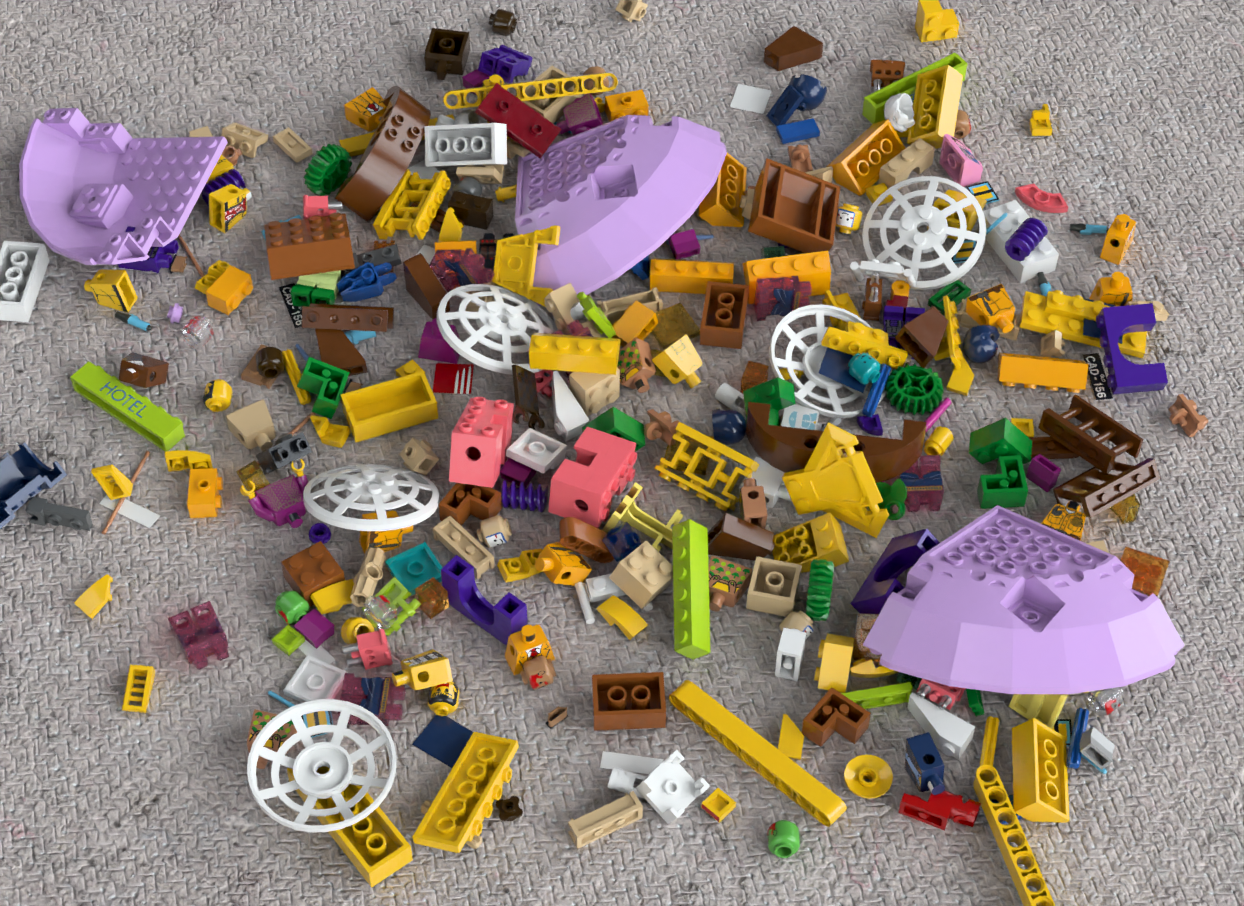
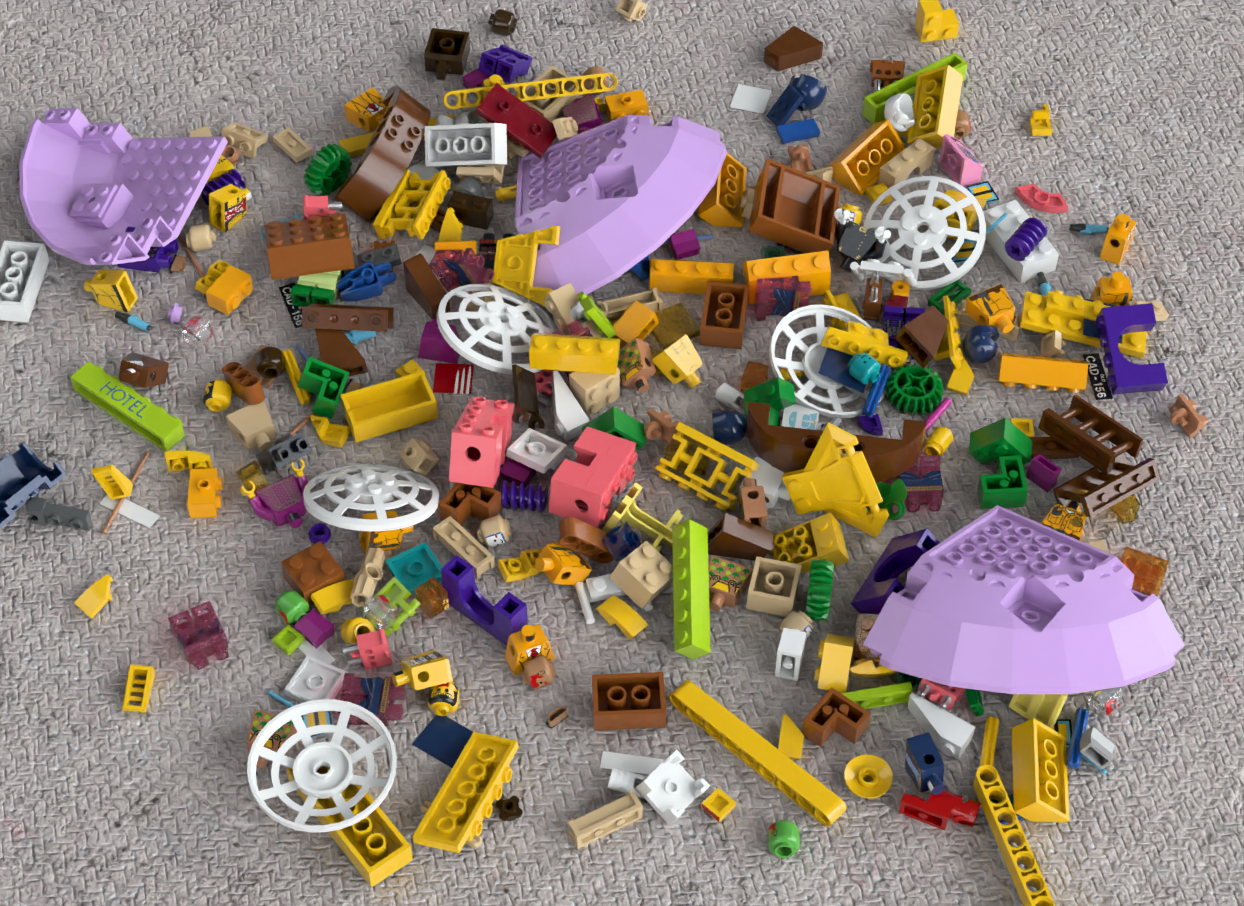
(200, 237): none -> tan head
(243, 383): none -> dark orange beam
(565, 127): none -> tan plate
(857, 242): none -> black torso

